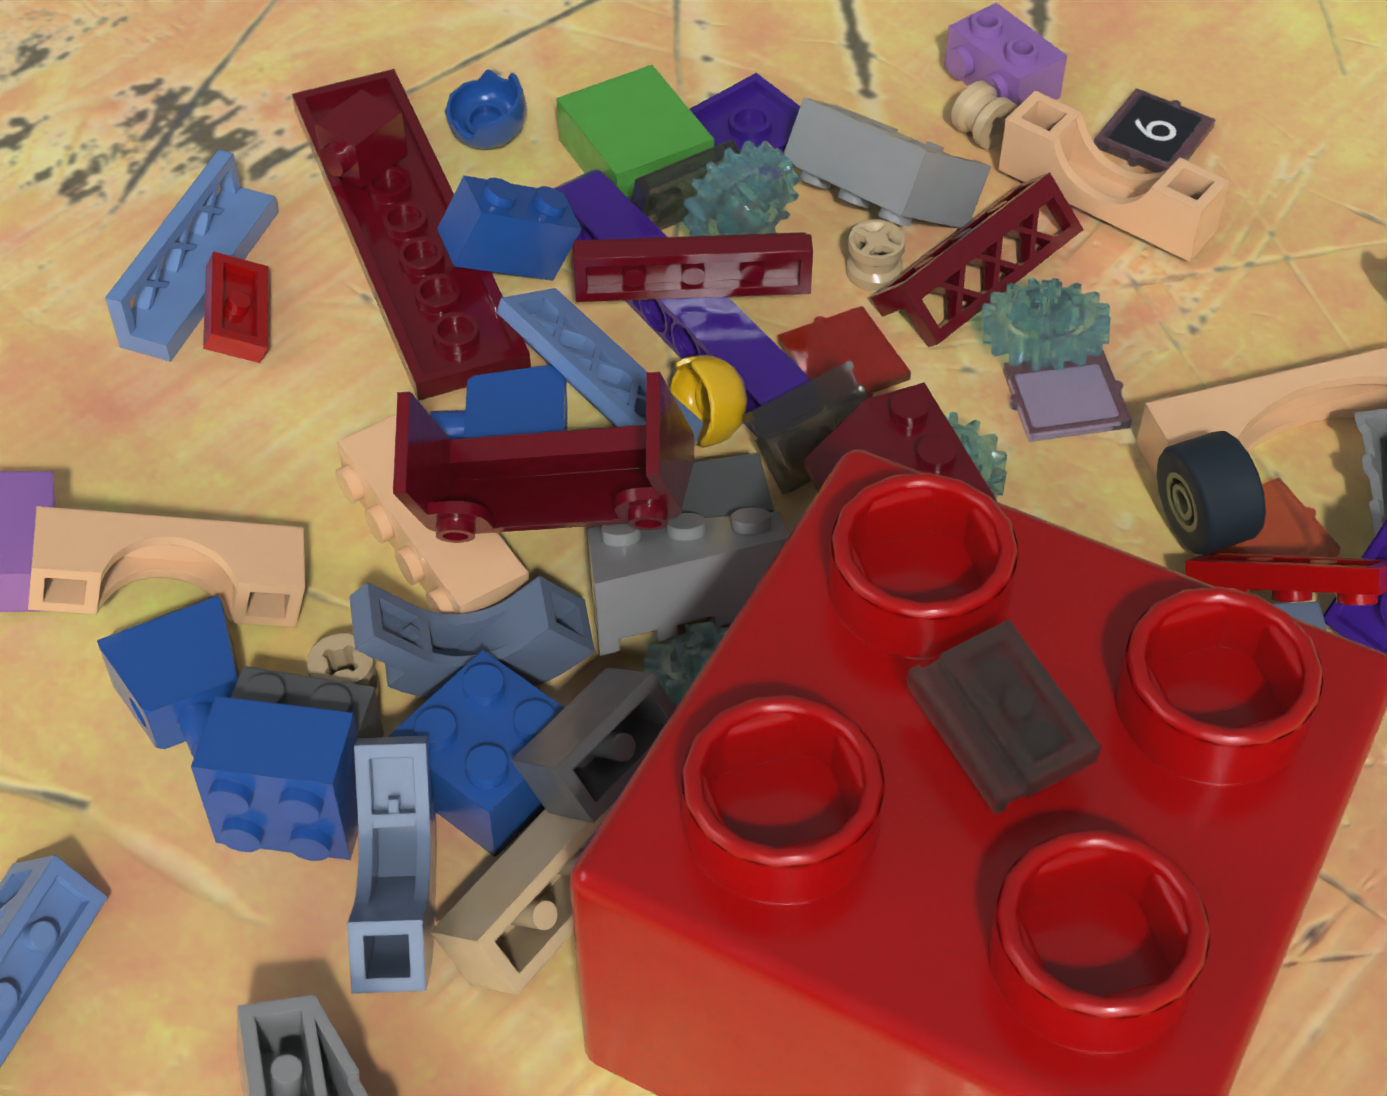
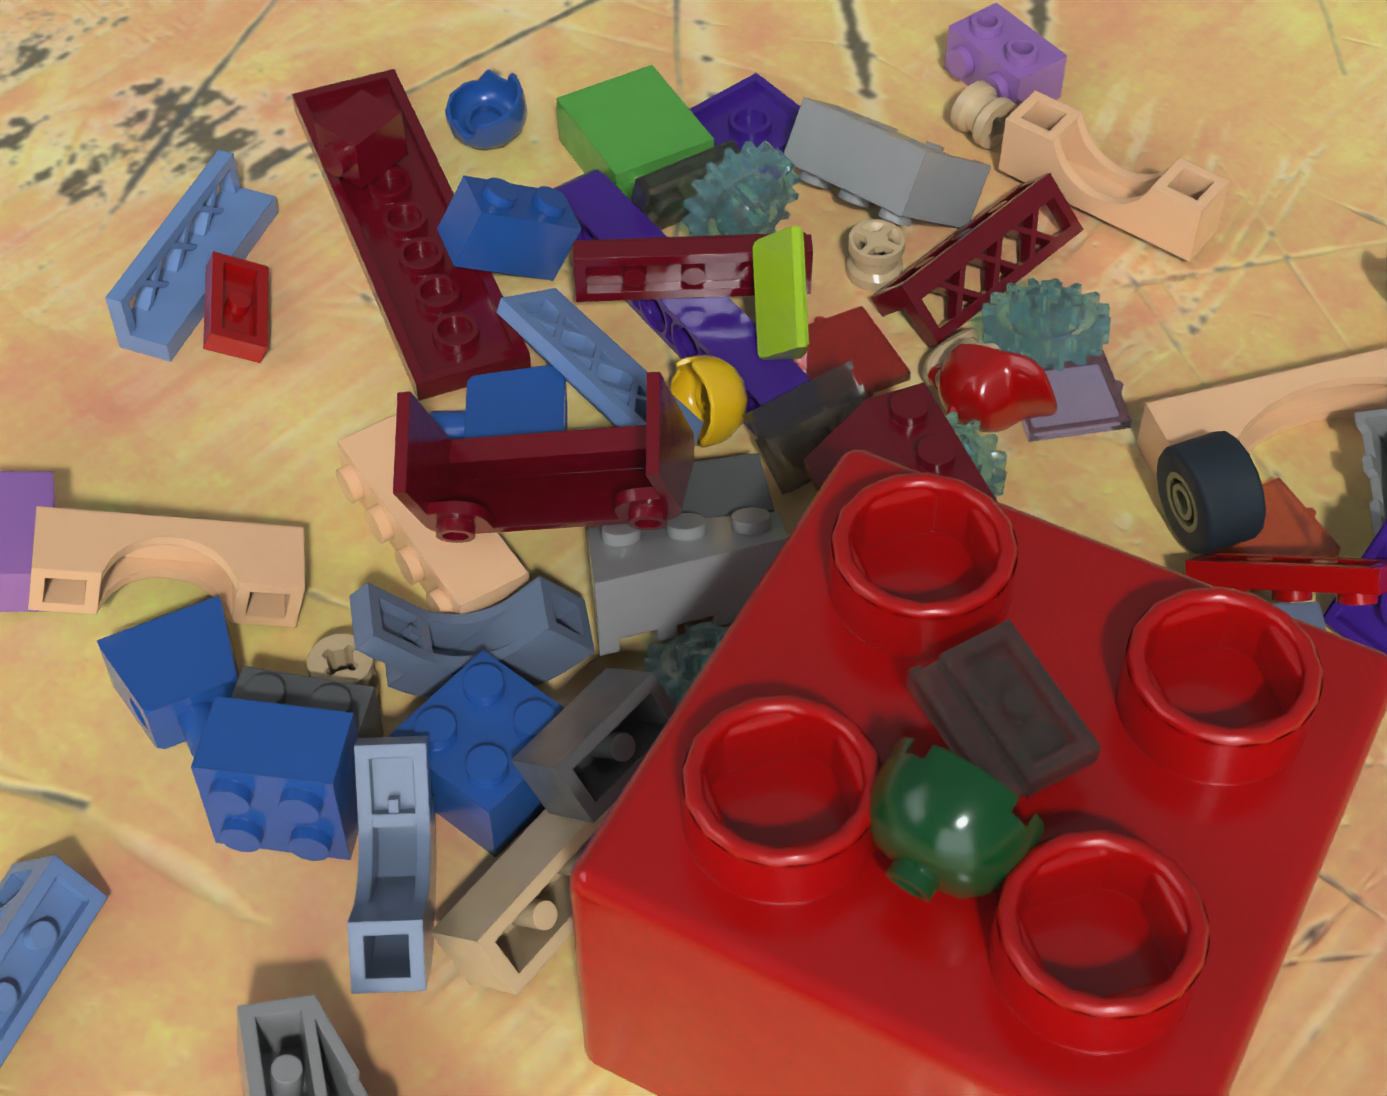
(781, 295): none -> lime slope
(946, 824): none -> dark green cylinder
(988, 383): none -> red hair
(1153, 132): piece -> none

